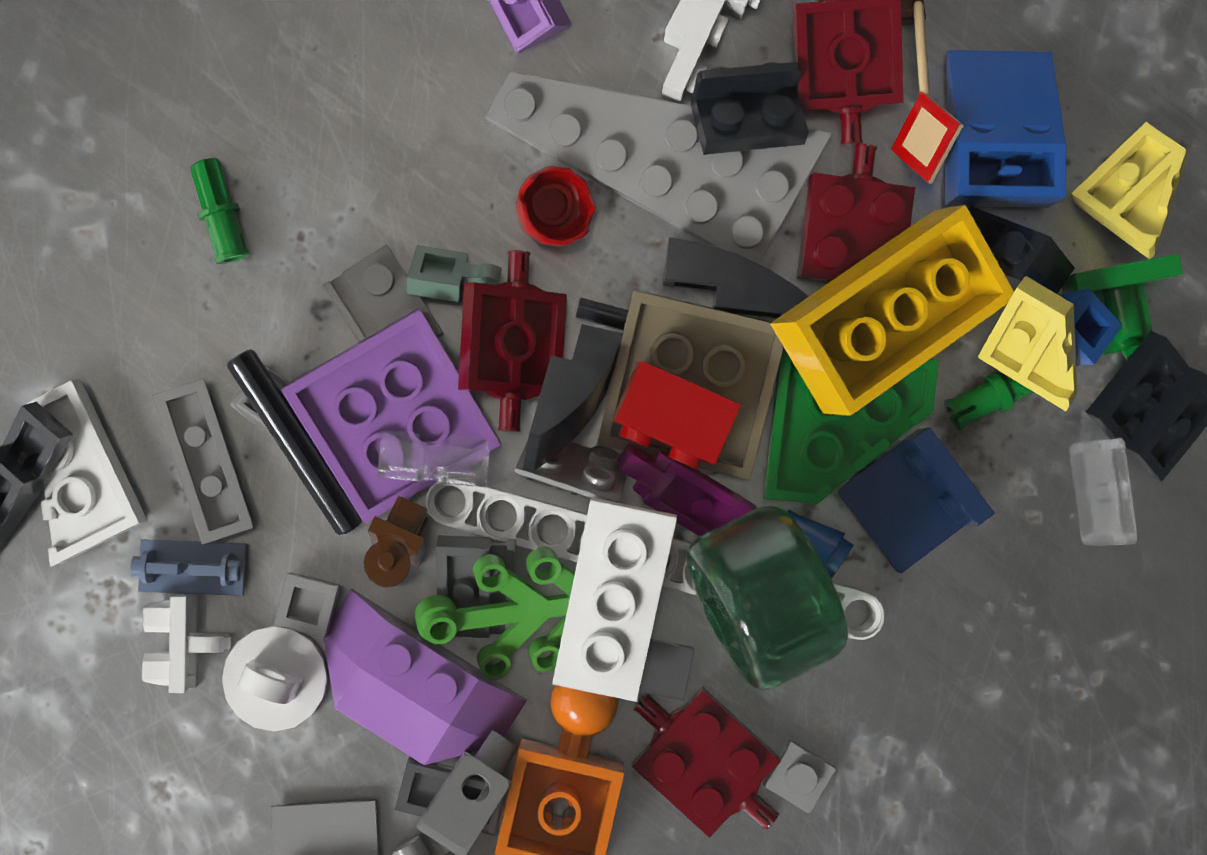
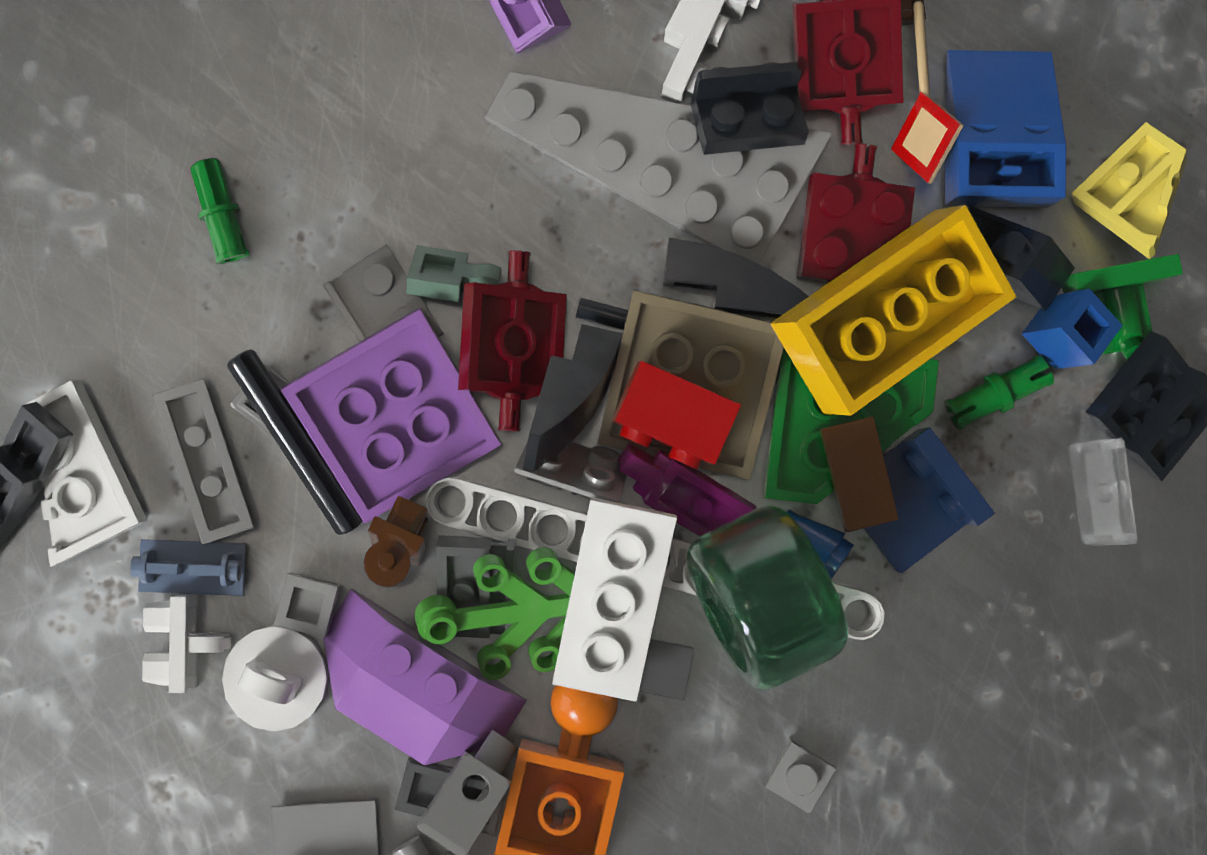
(458, 463): clear piece -> none
(555, 206): red hair -> none
(705, 762): dark red plate -> none
(859, 474): none -> reddish brown tile
(1036, 343): light yellow wing -> none

